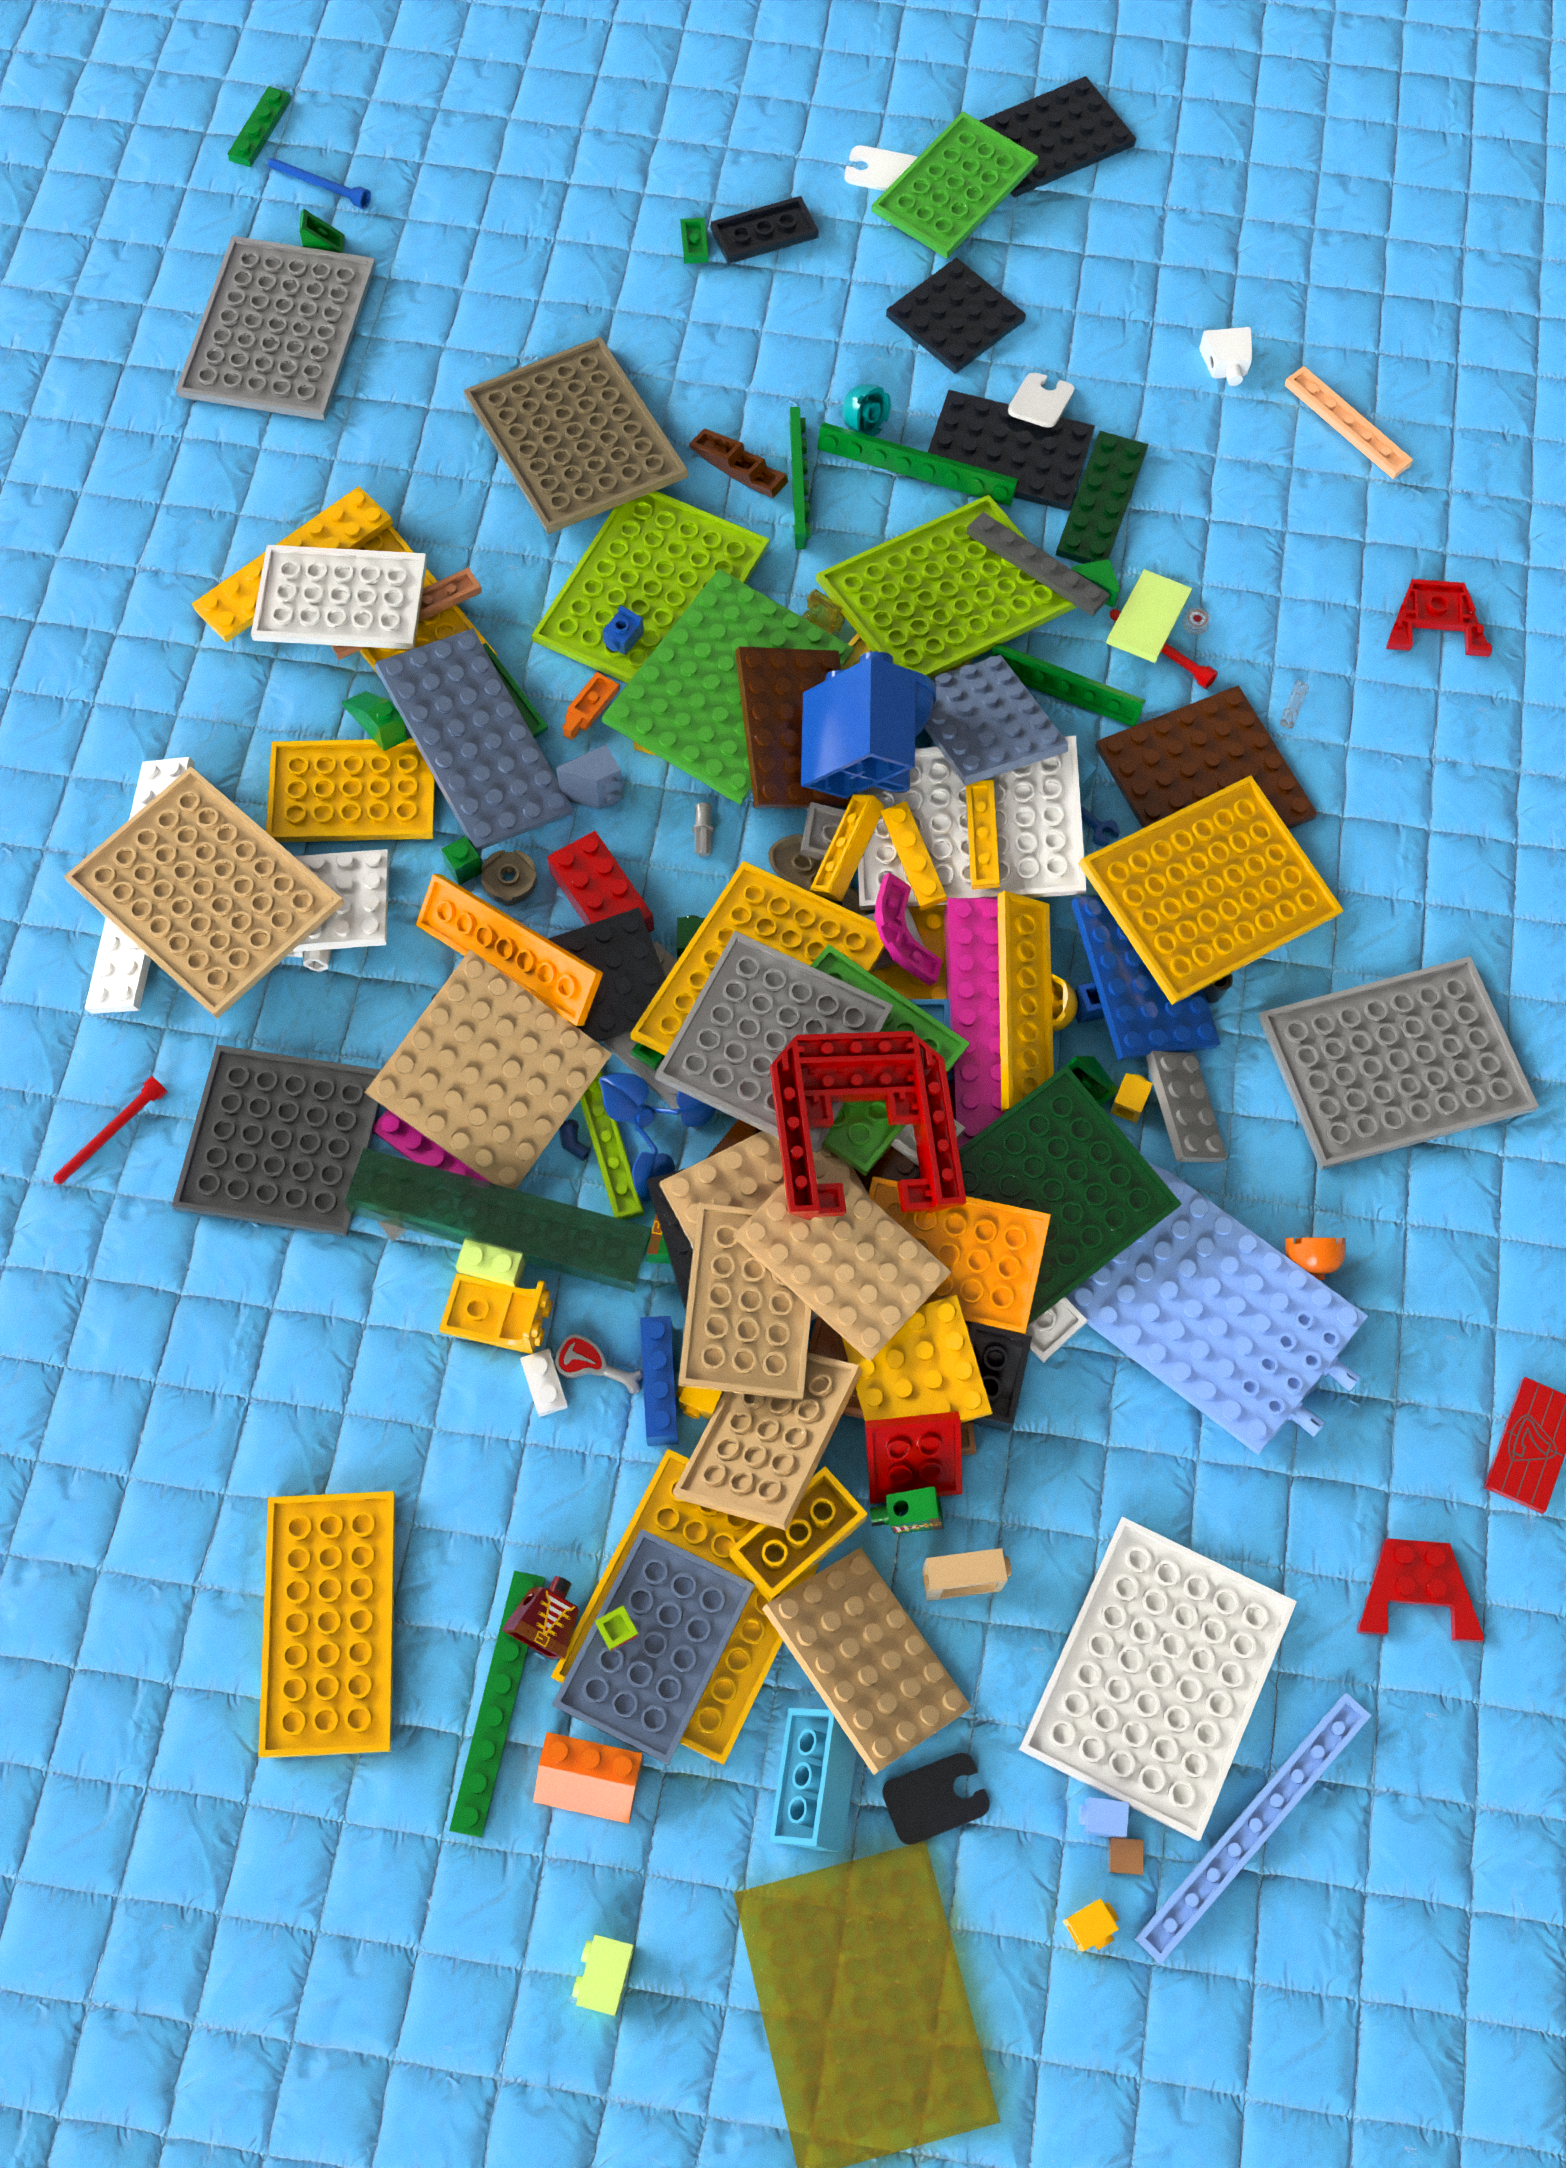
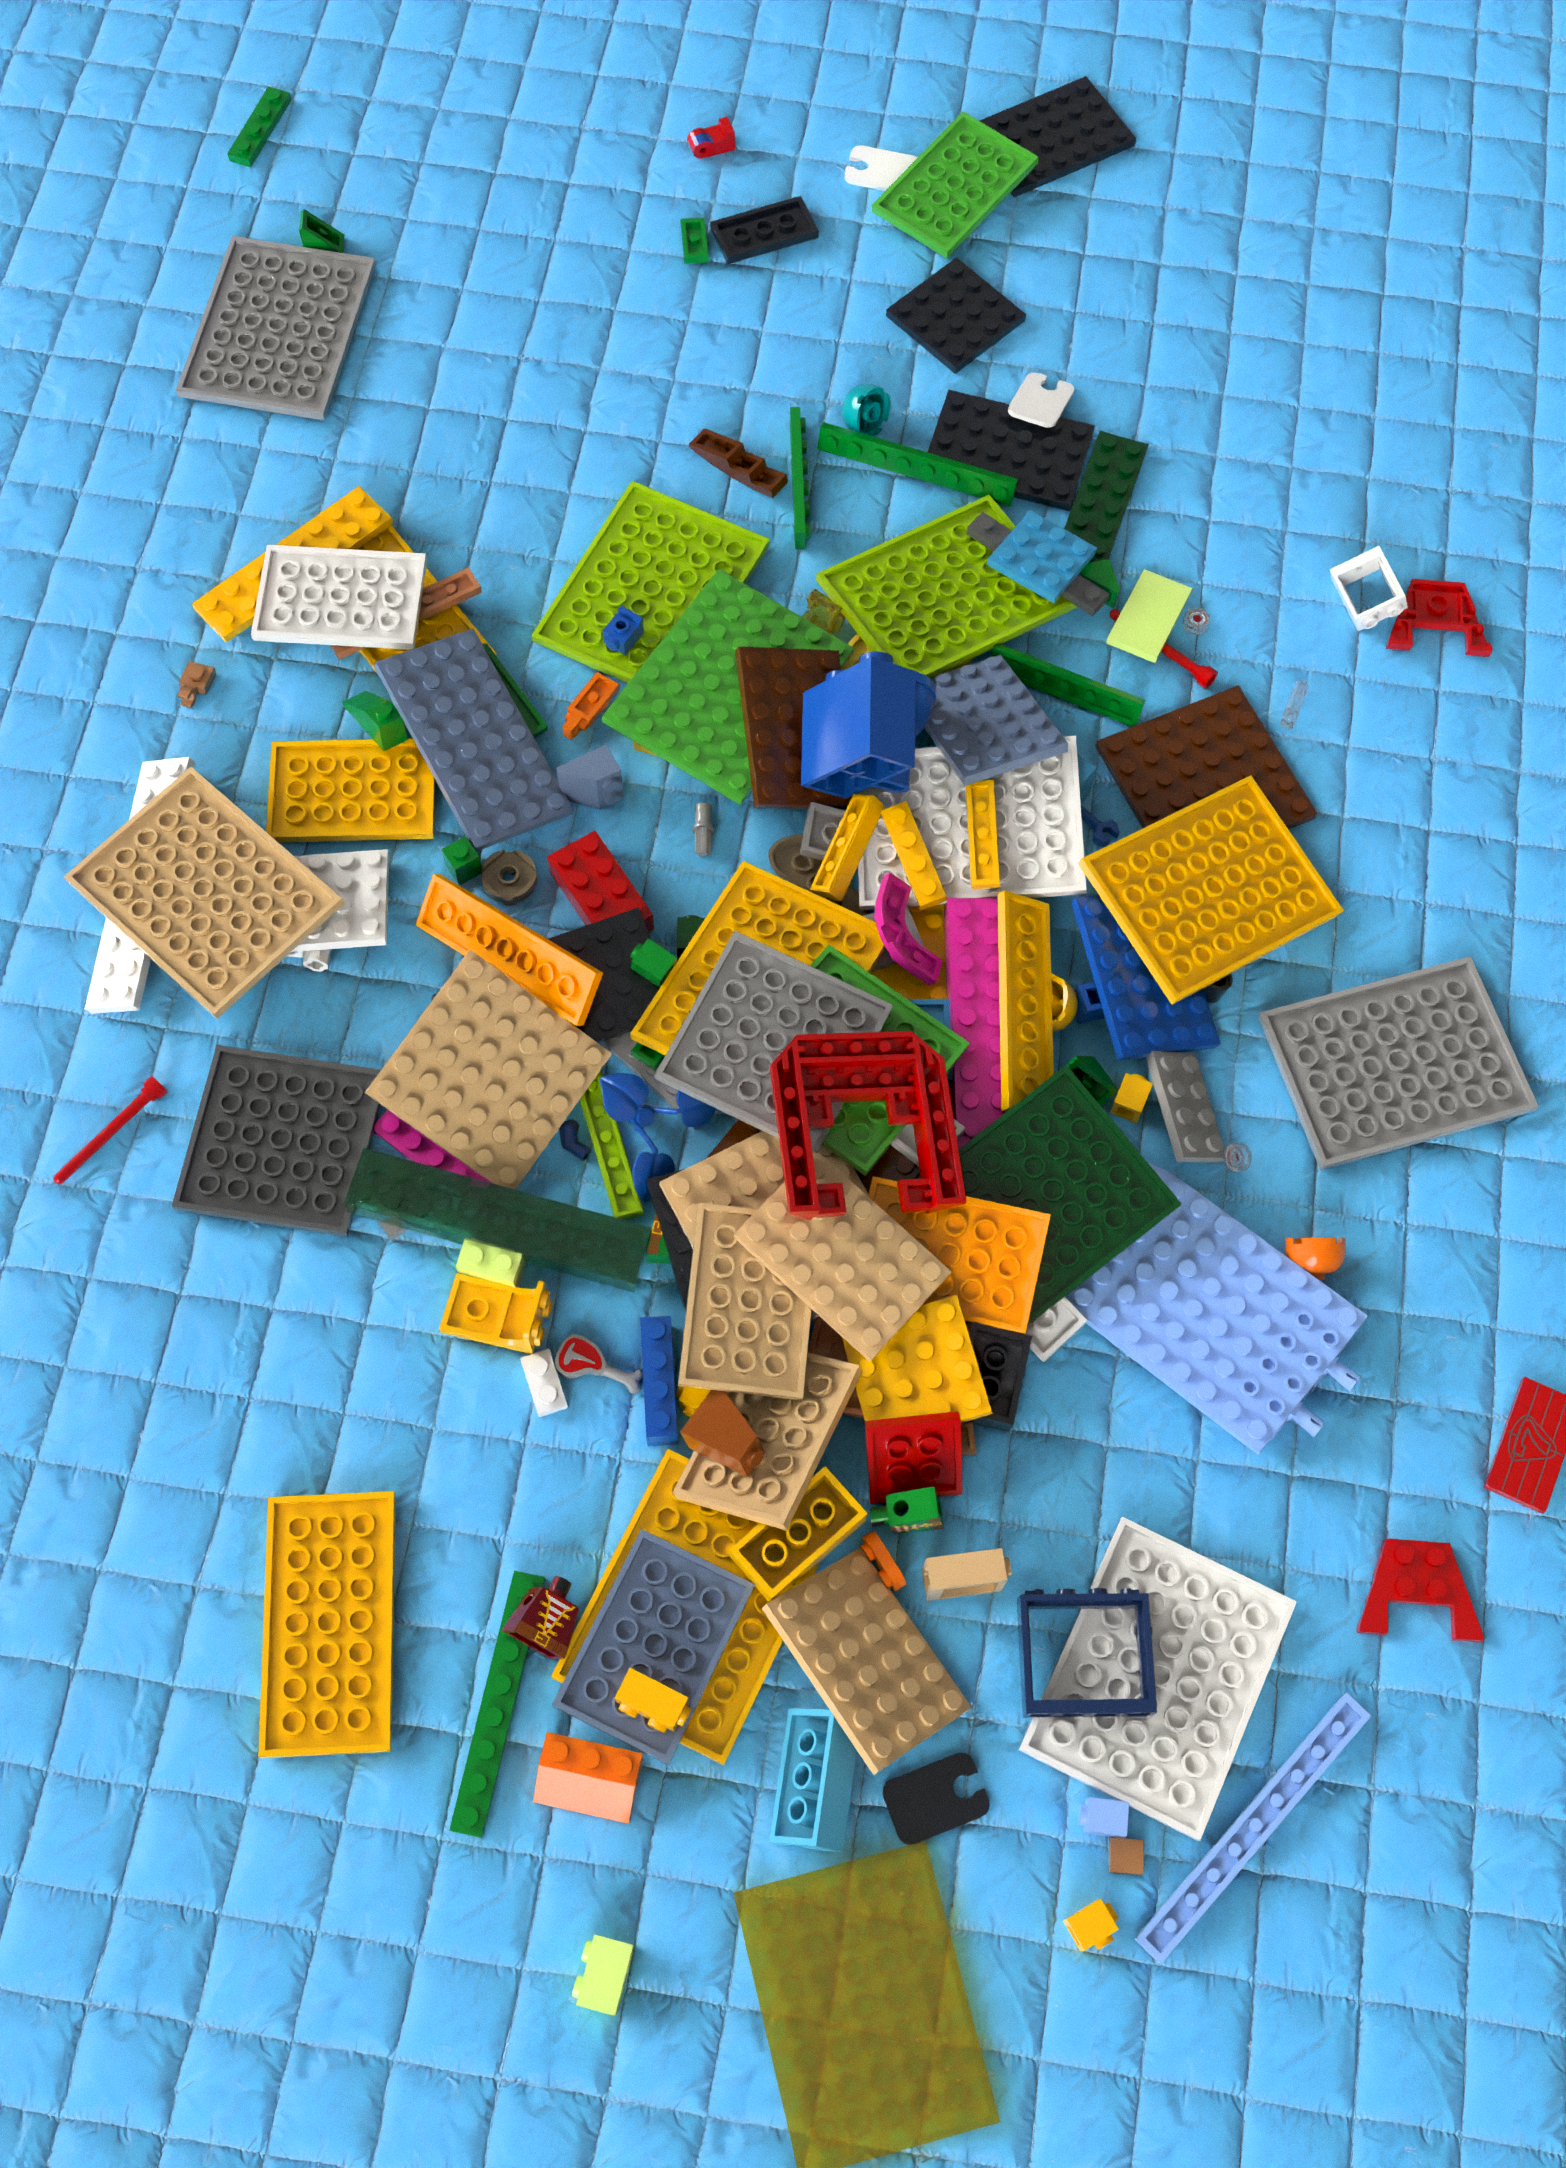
(195, 680): none -> medium nougat plate
(358, 196): blue piece -> none
(575, 435): dark tan plate -> none
(616, 1628): lime plate -> none
(652, 962): none -> green brick
(652, 1700): none -> yellow brick
(712, 140): none -> red leg
(723, 1434): none -> dark orange slope
(888, 1568): none -> orange plate
(1041, 556): none -> dark azure plate
(1095, 1599): none -> dark blue window
(1227, 353): white torso -> none
(1237, 1157): none -> clear tile
(1348, 422): light nougat plate -> none
(1358, 568): none -> white window

